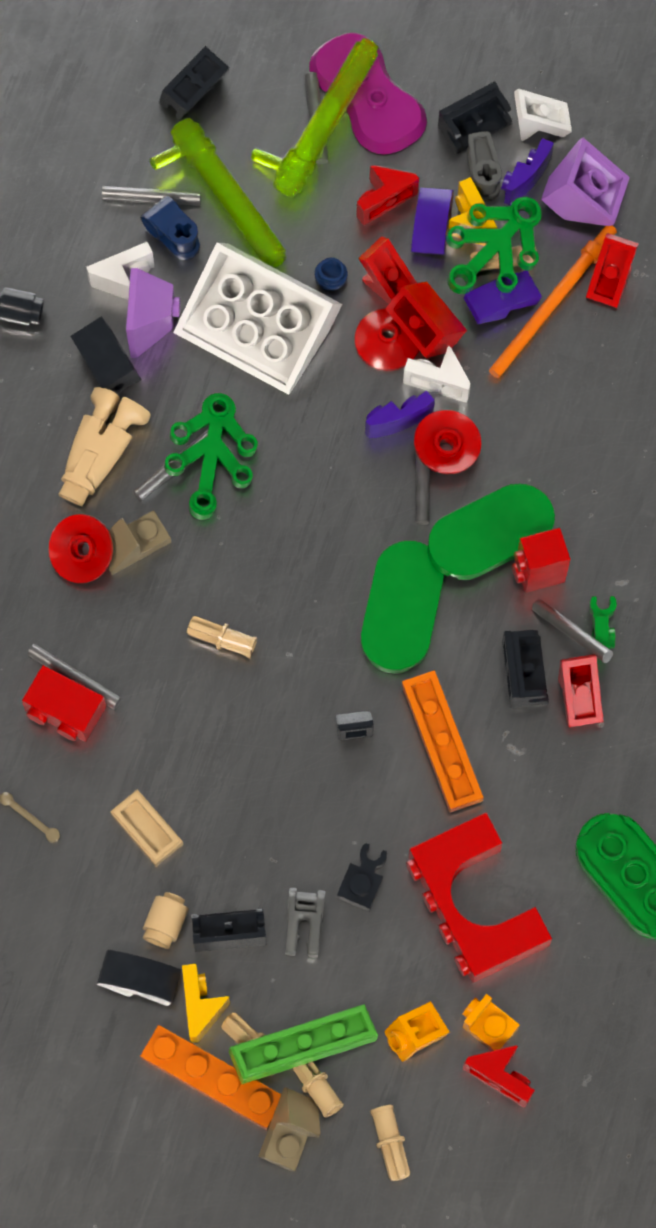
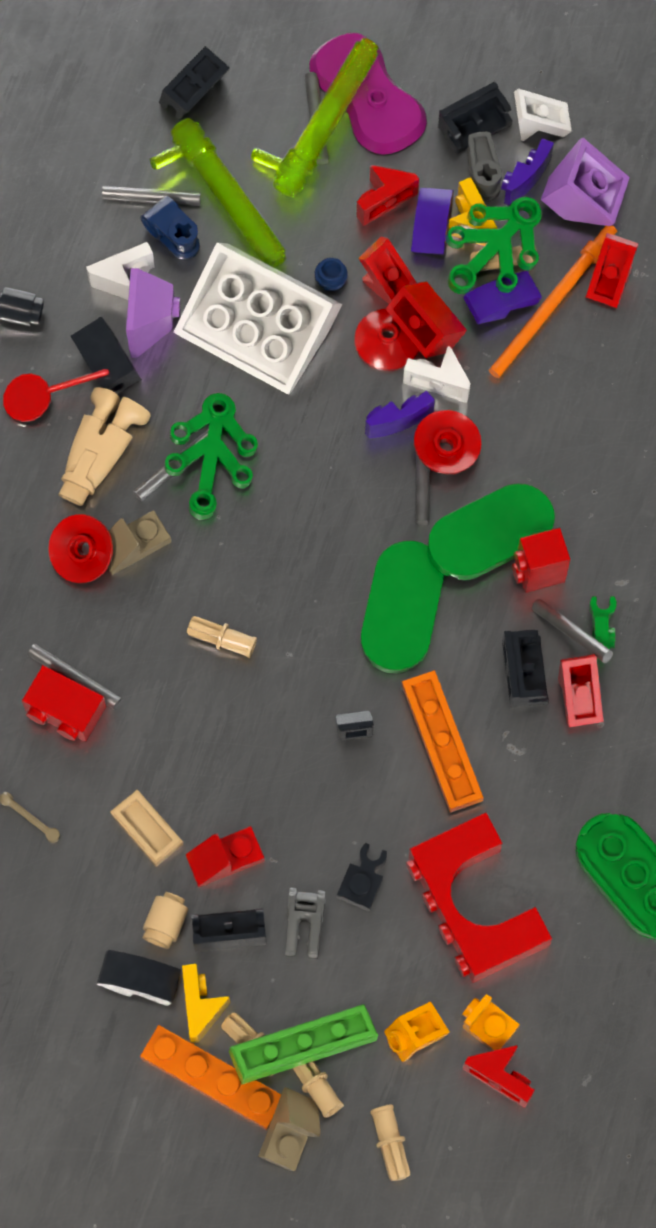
(30, 394): none -> red piece
(224, 856): none -> red slope

